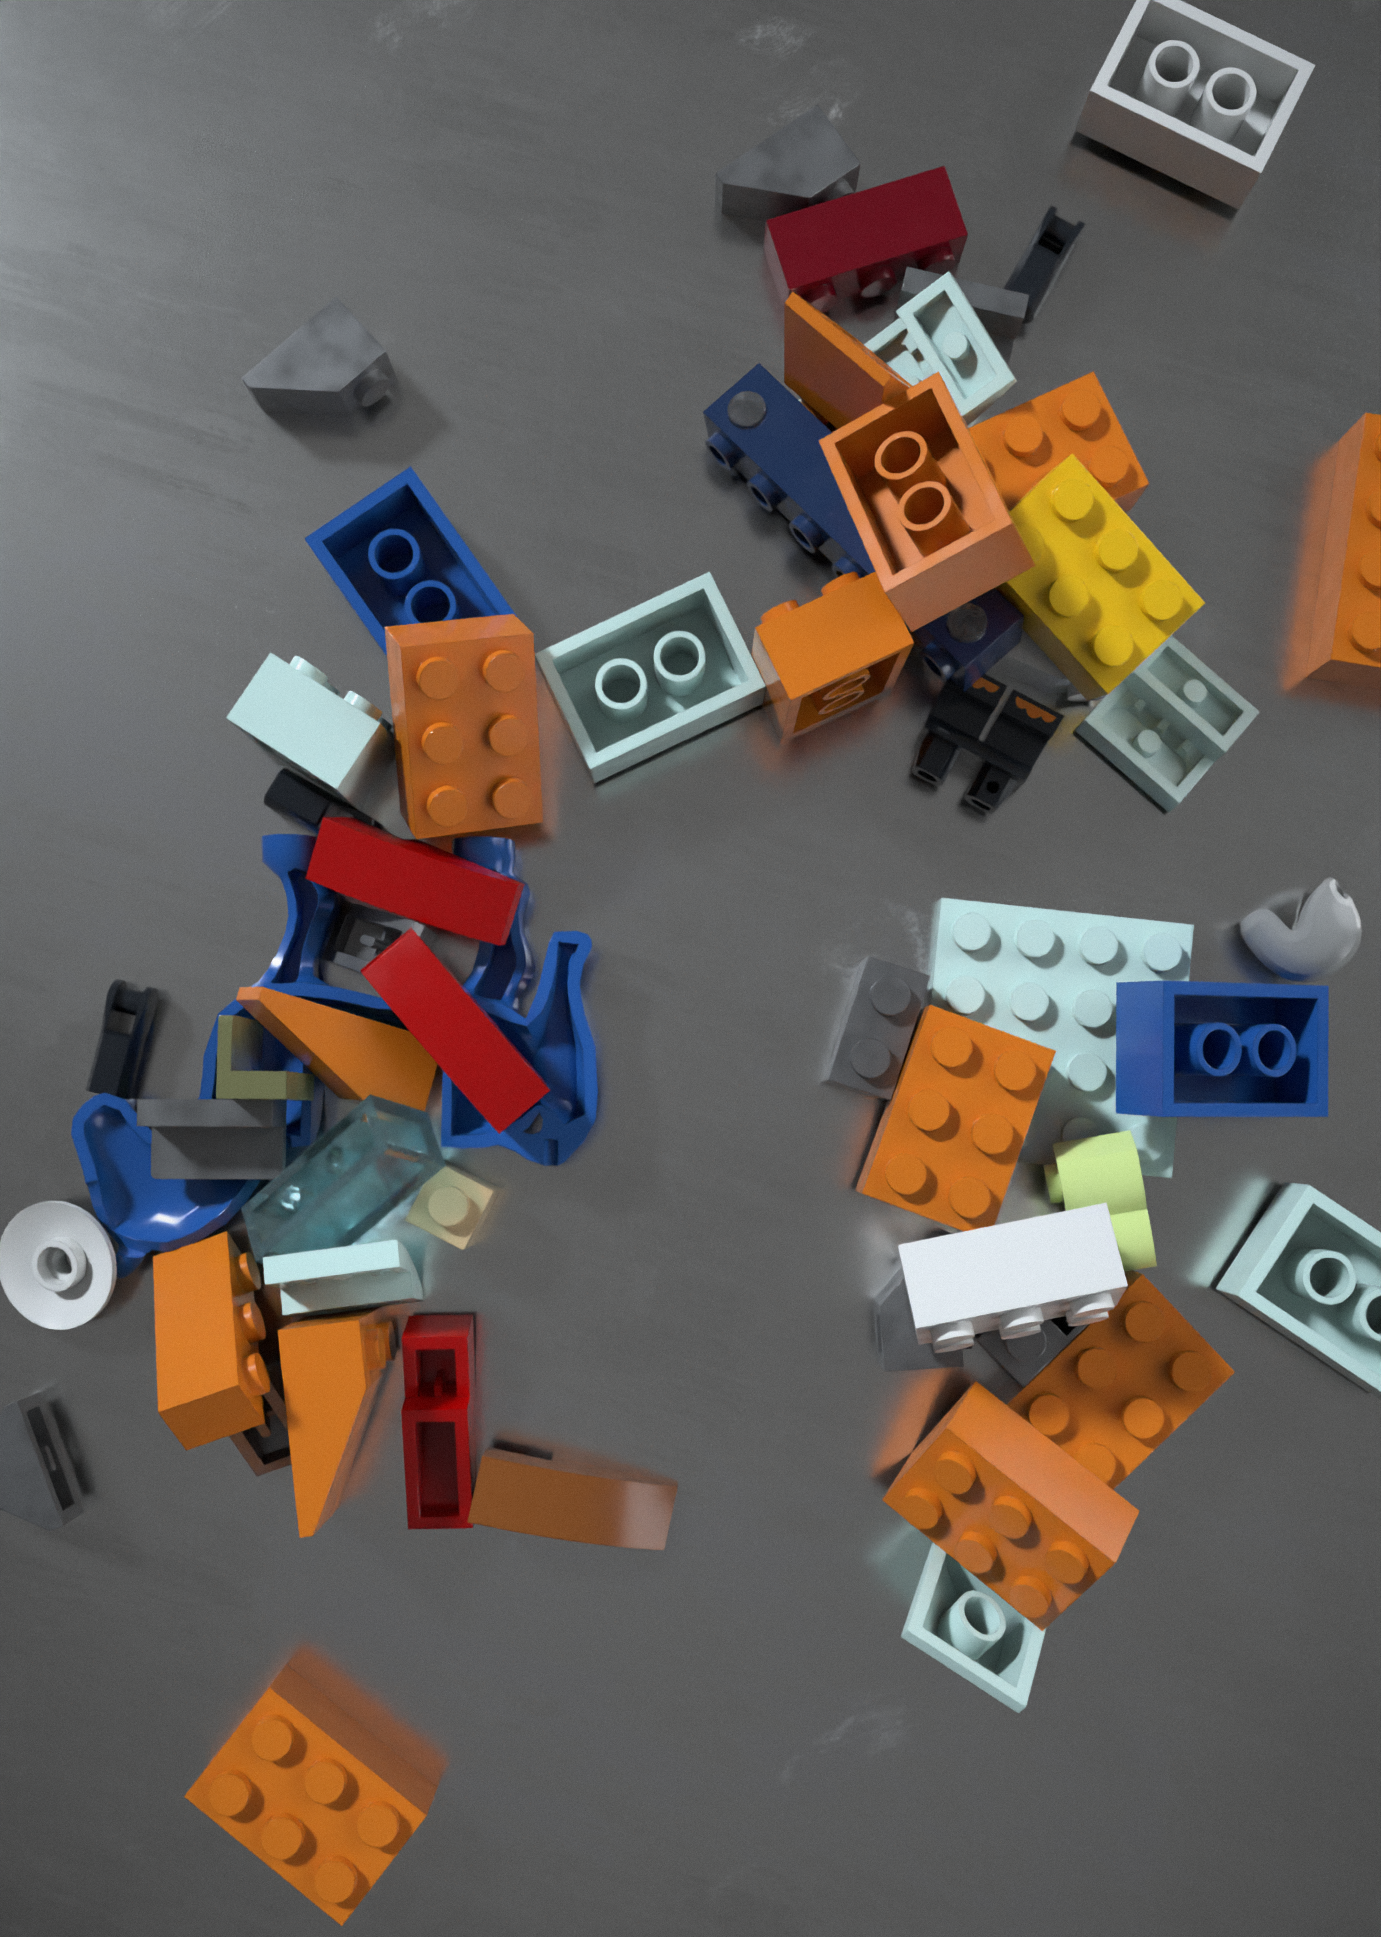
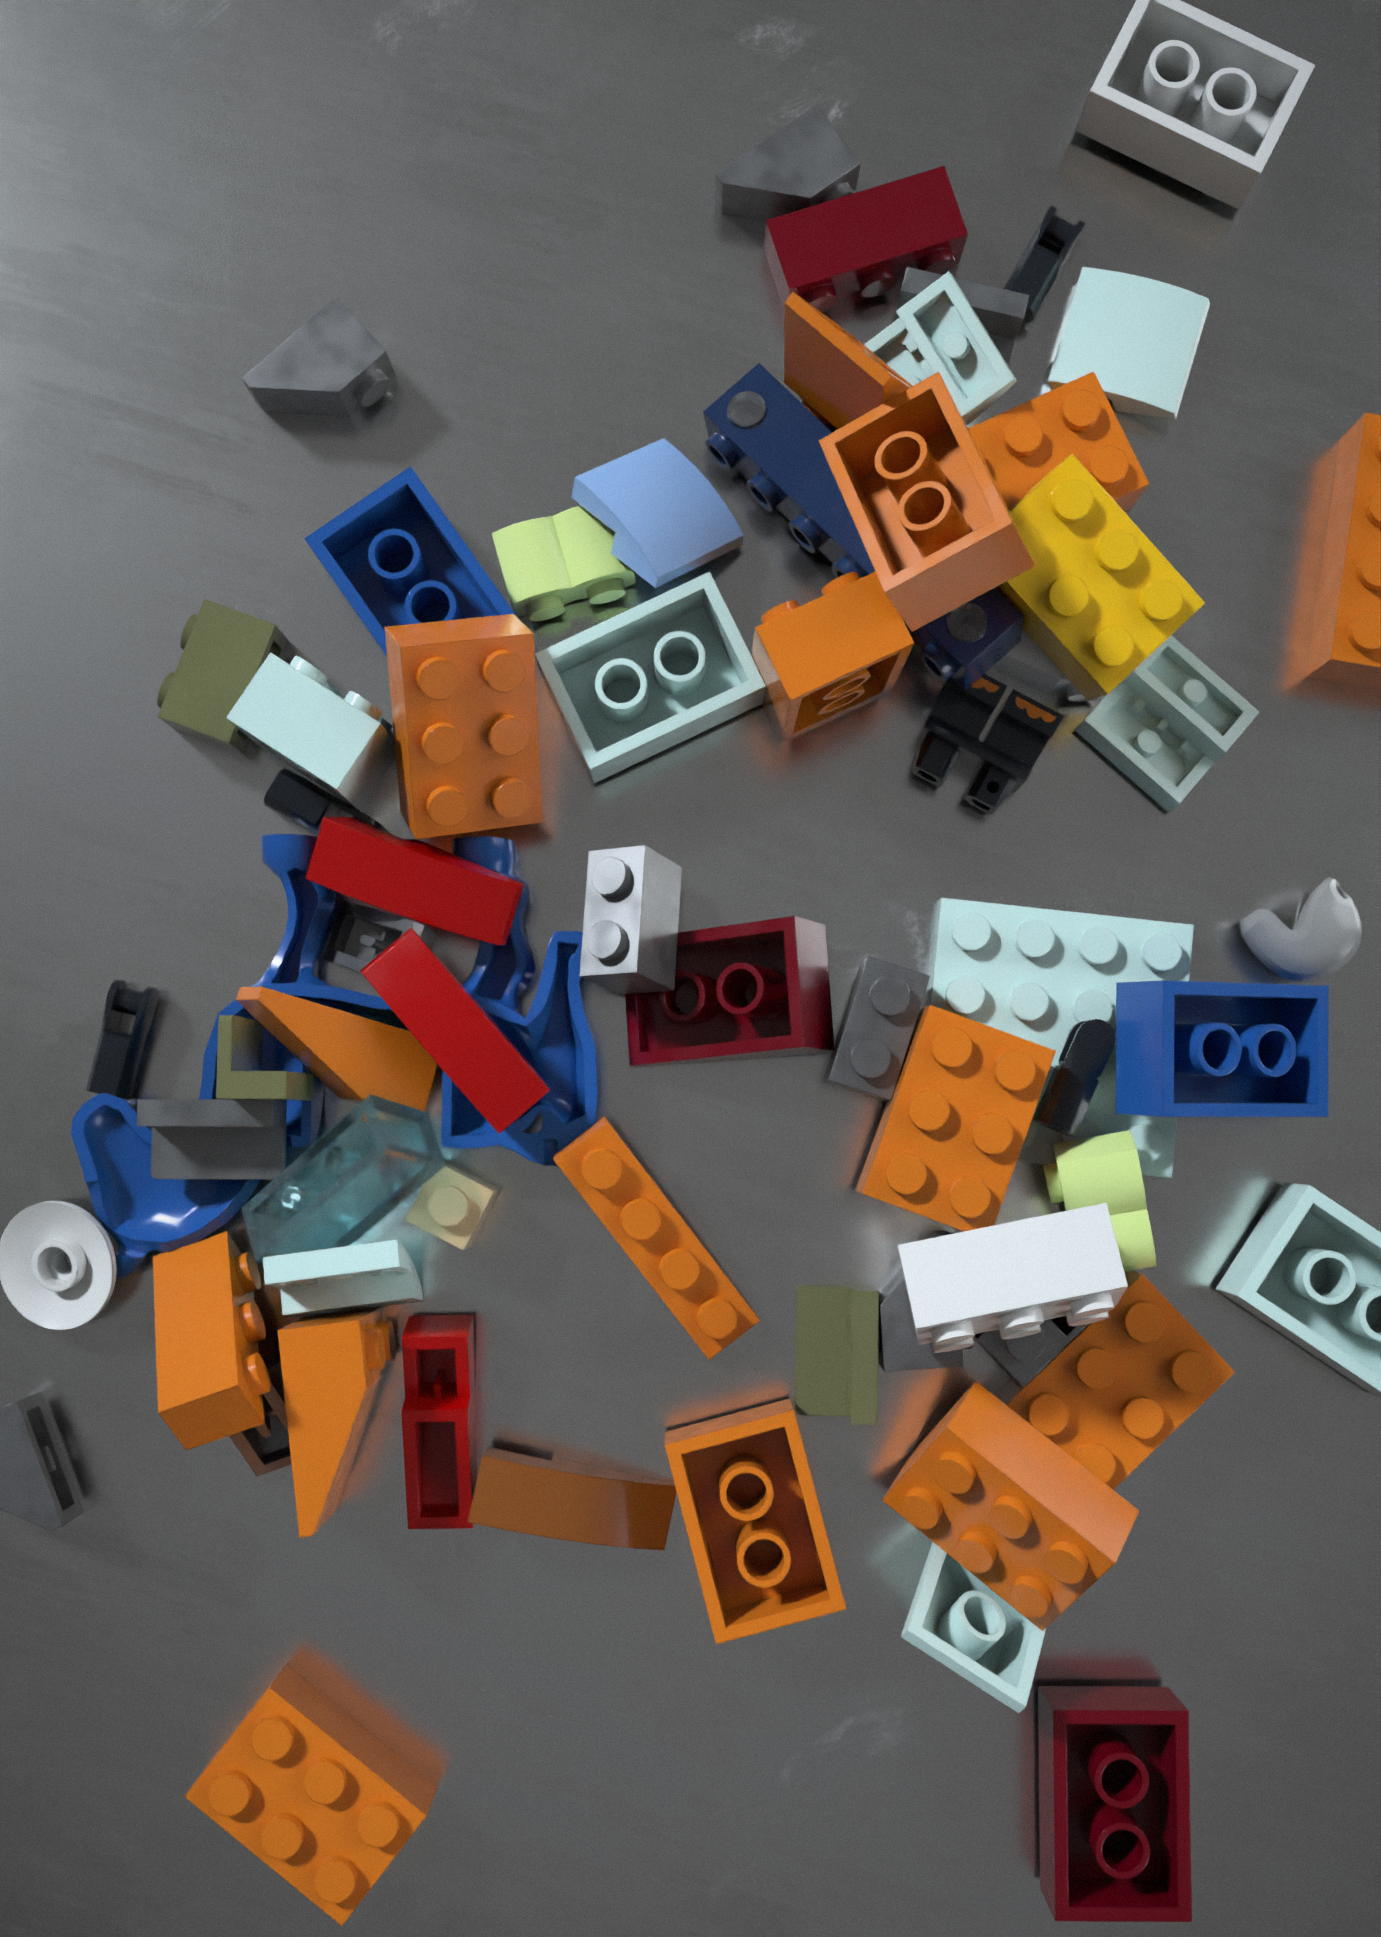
(215, 668): none -> olive brick
(558, 562): none -> yellowish green brick
(631, 920): none -> flat silver brick
(656, 1237): none -> orange plate
(660, 511): none -> light blue slope
(738, 996): none -> dark red slope
(753, 1521): none -> orange brick
(837, 1352): none -> olive panel
(1076, 1076): none -> black bar
(1114, 1804): none -> dark red brick
(1133, 337): none -> light aqua slope

